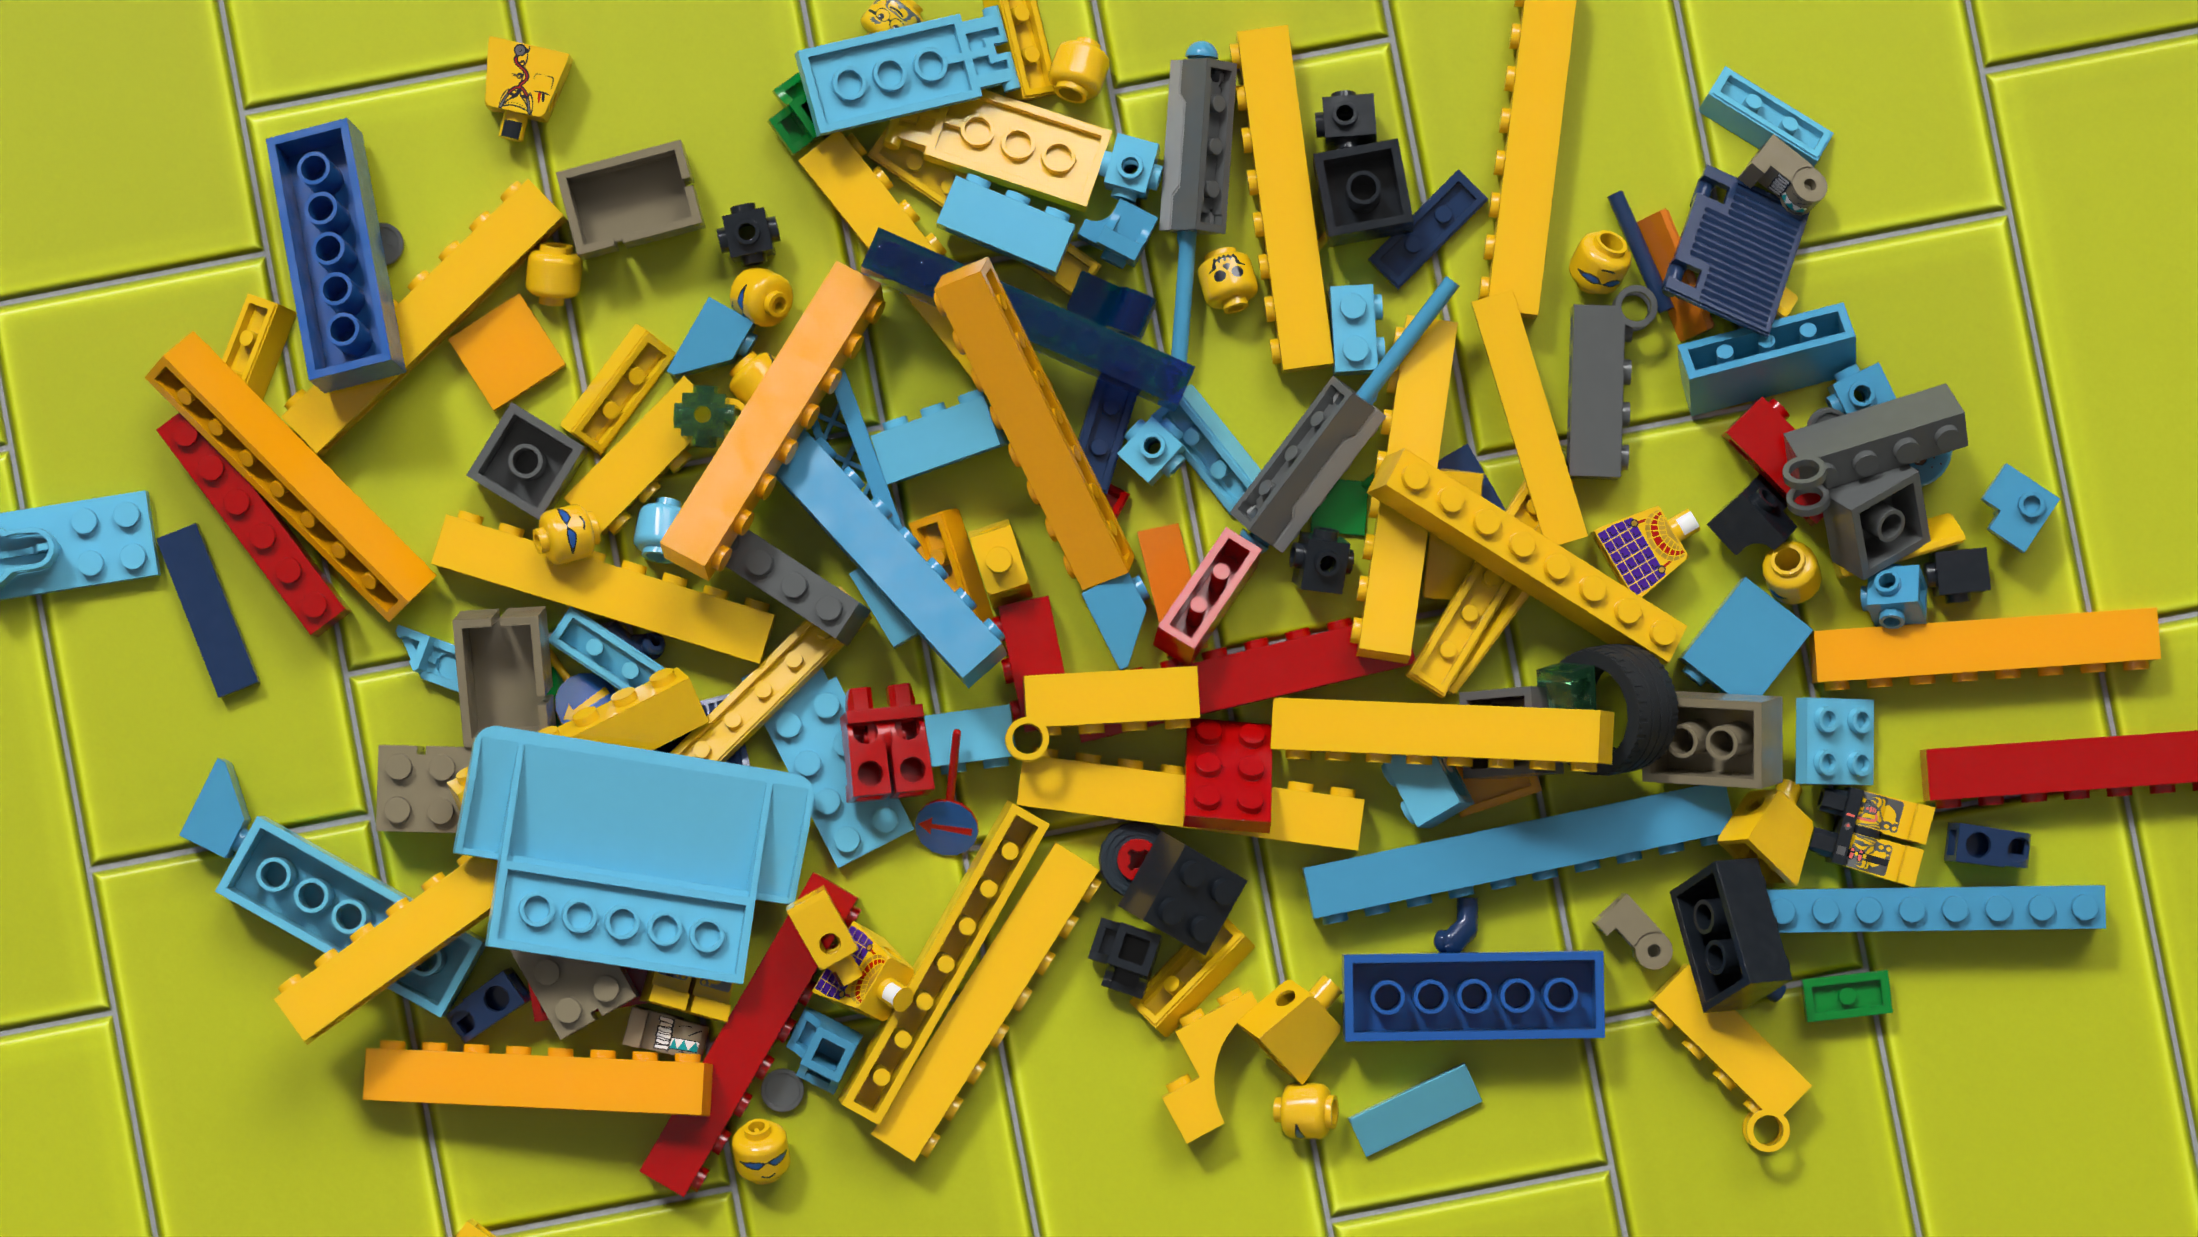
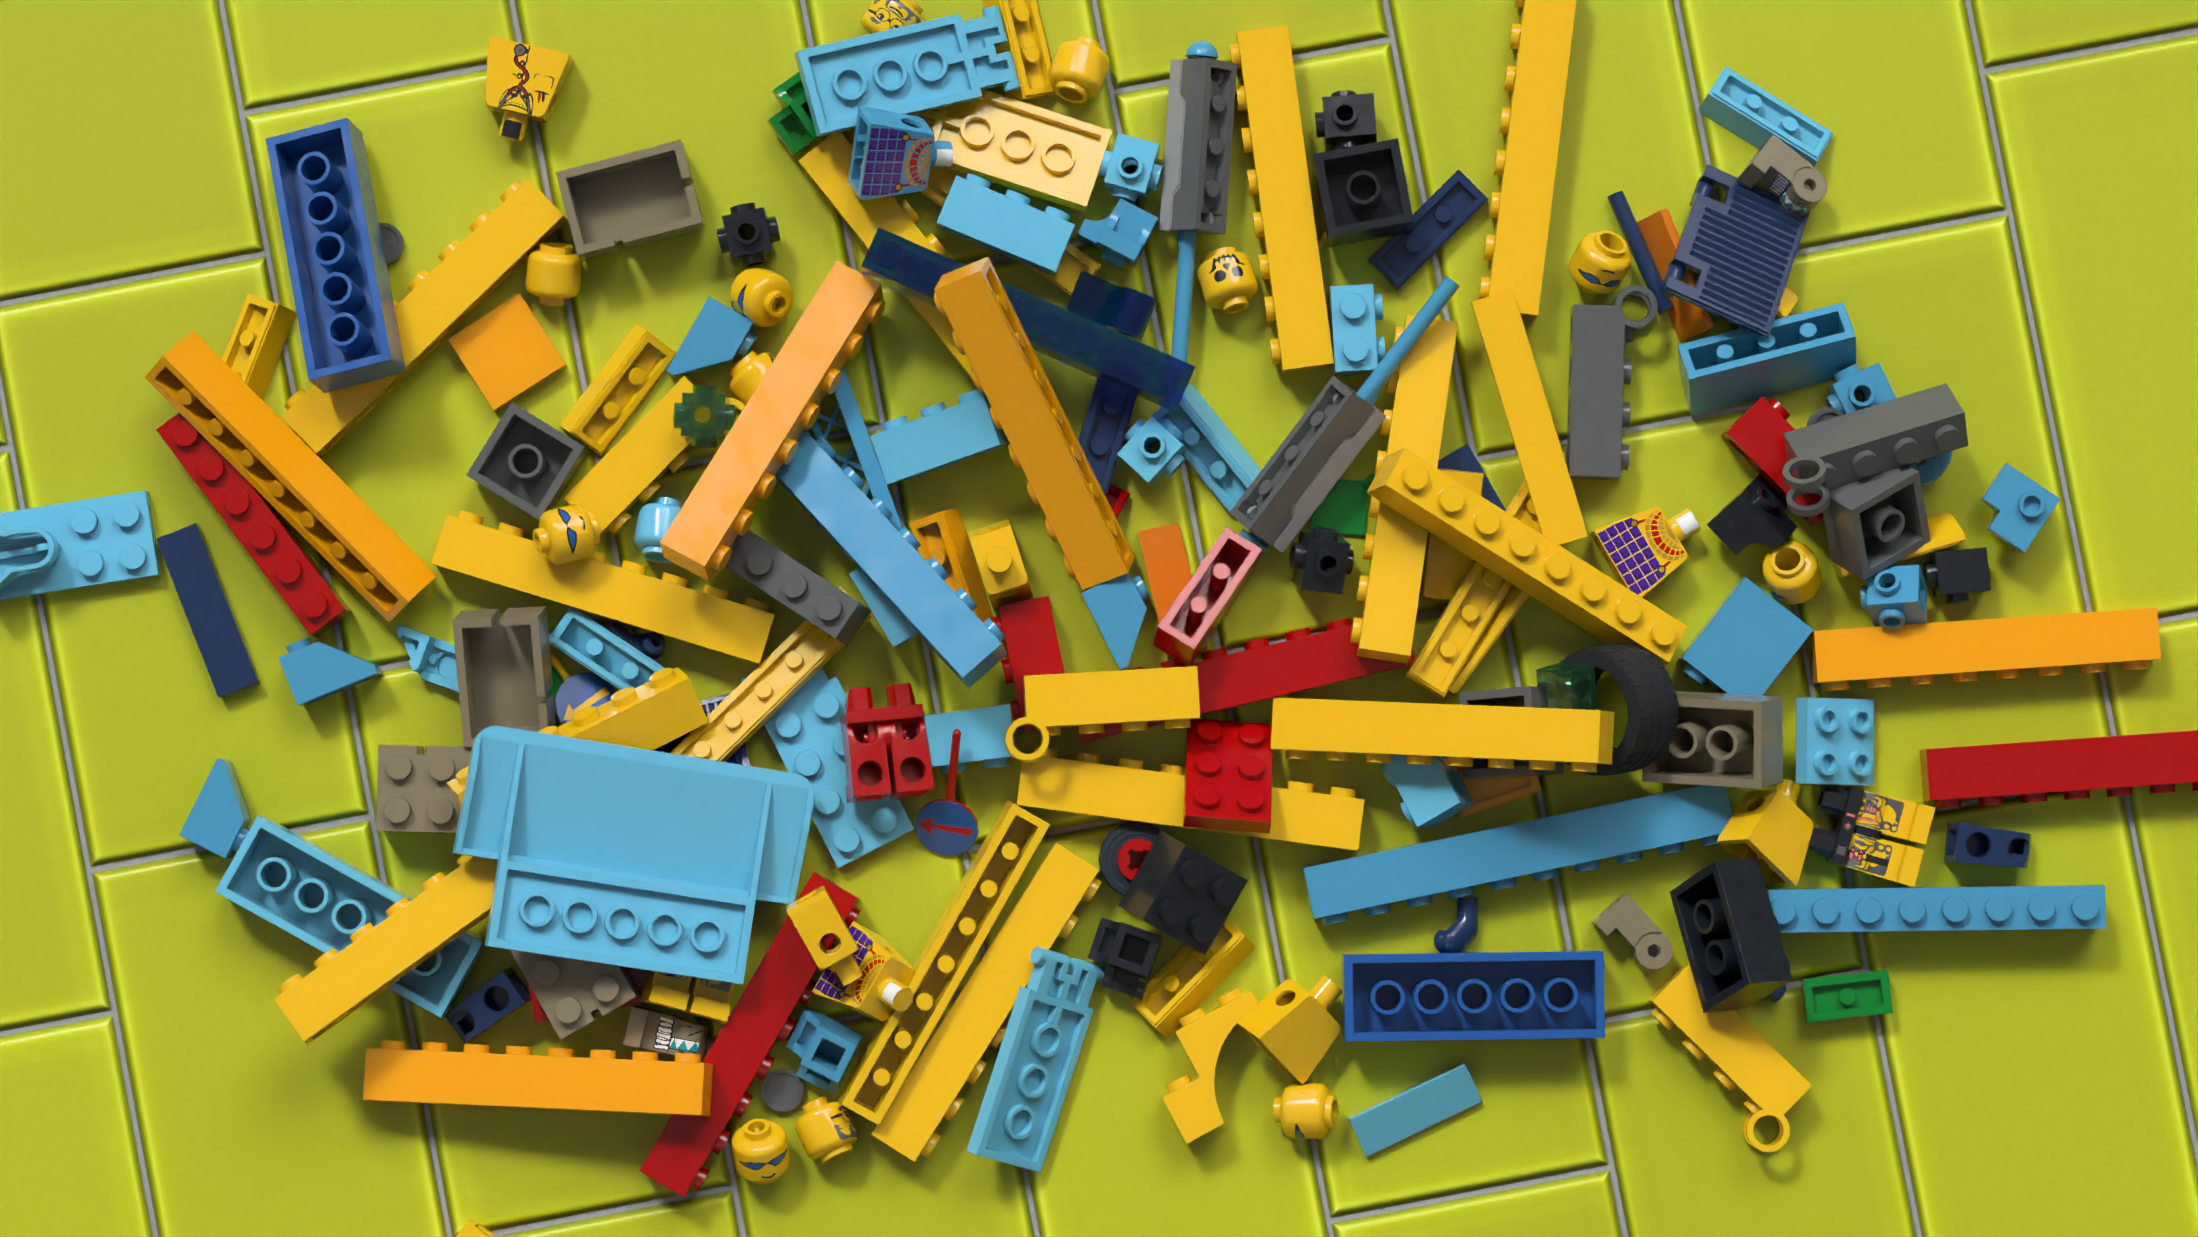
(323, 670): none -> dark azure slope
(826, 1130): none -> yellow head
(893, 154): none -> torso
(1036, 1061): none -> medium azure hinge

